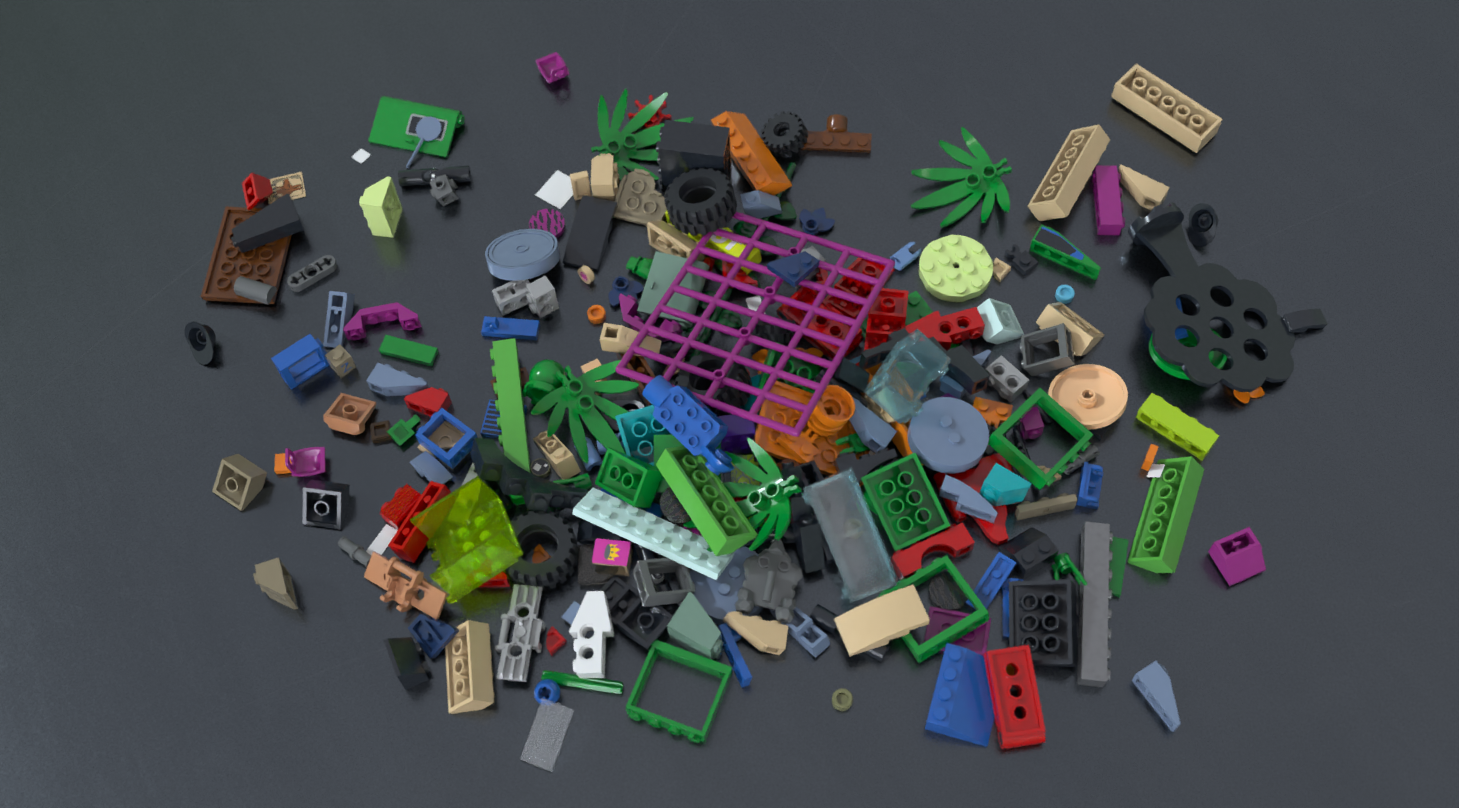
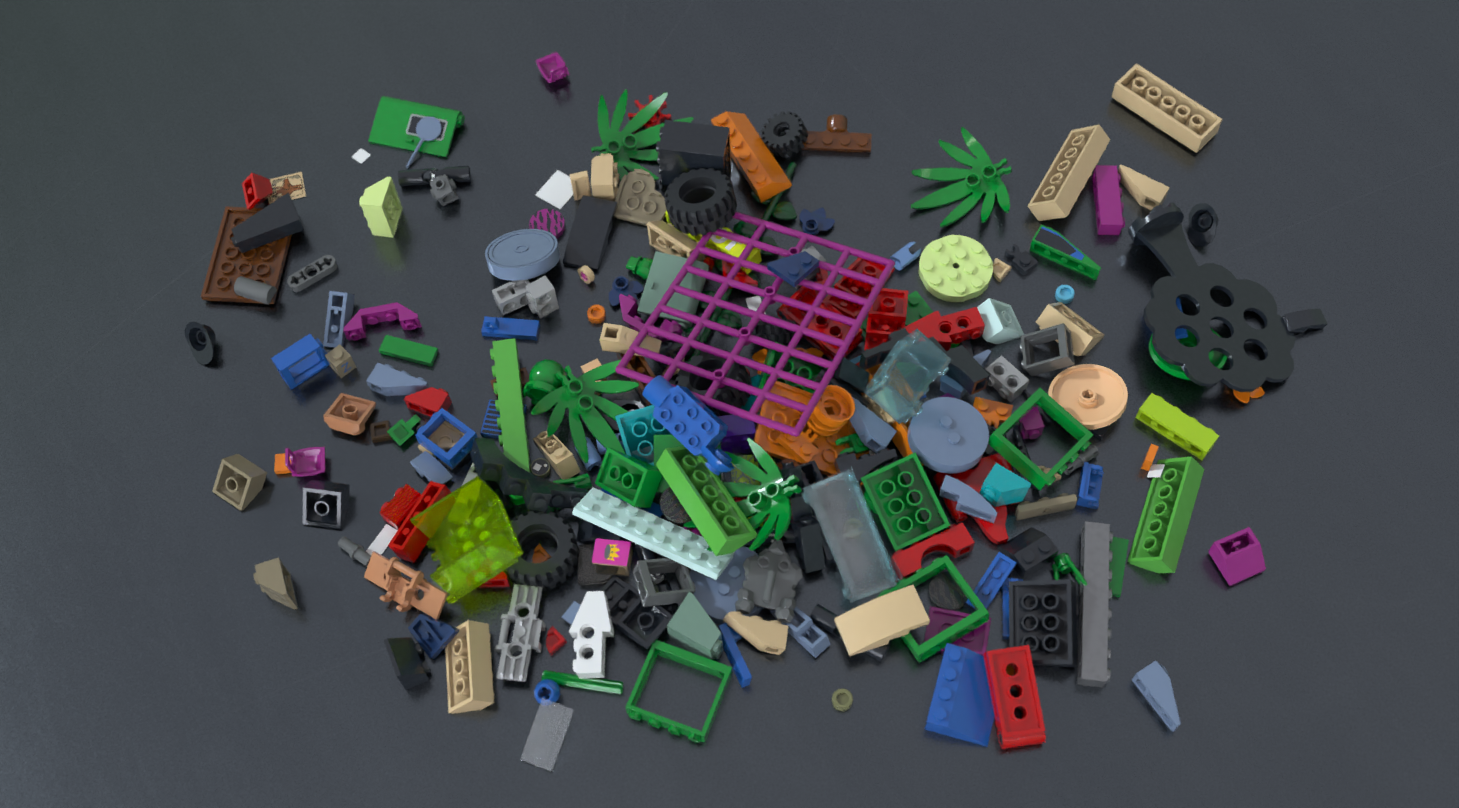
(760, 204): sand blue slope -> none

